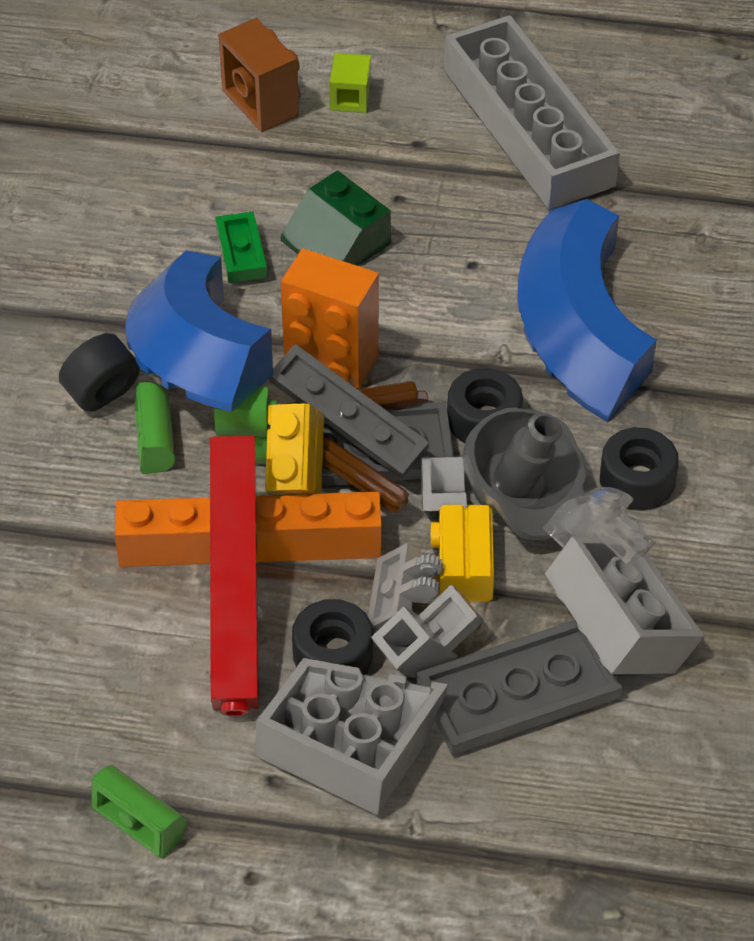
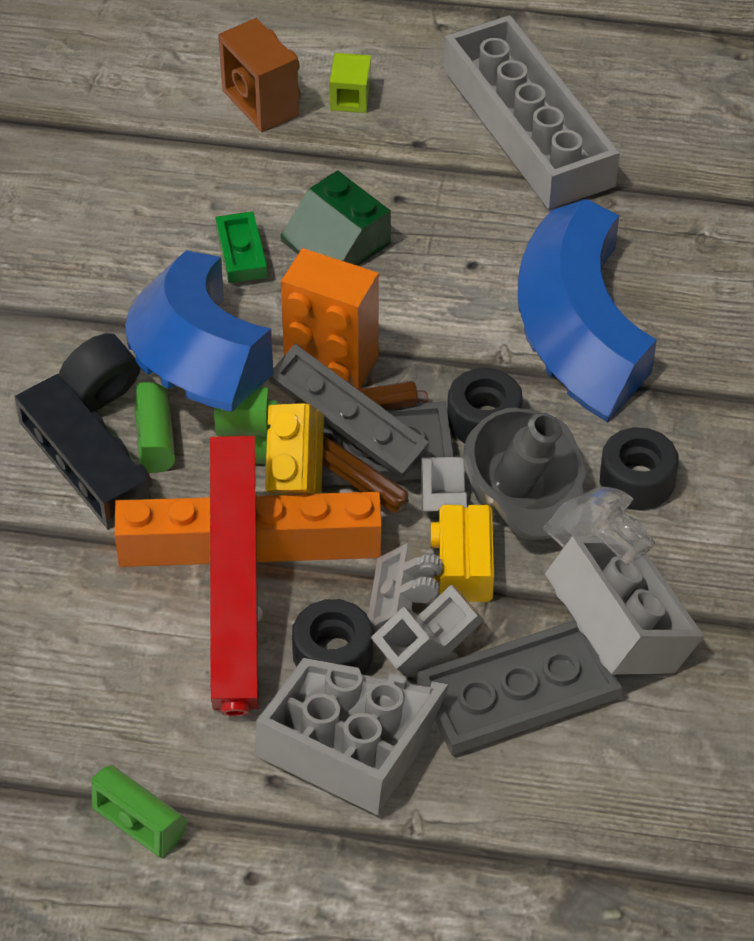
(81, 447): none -> black brick

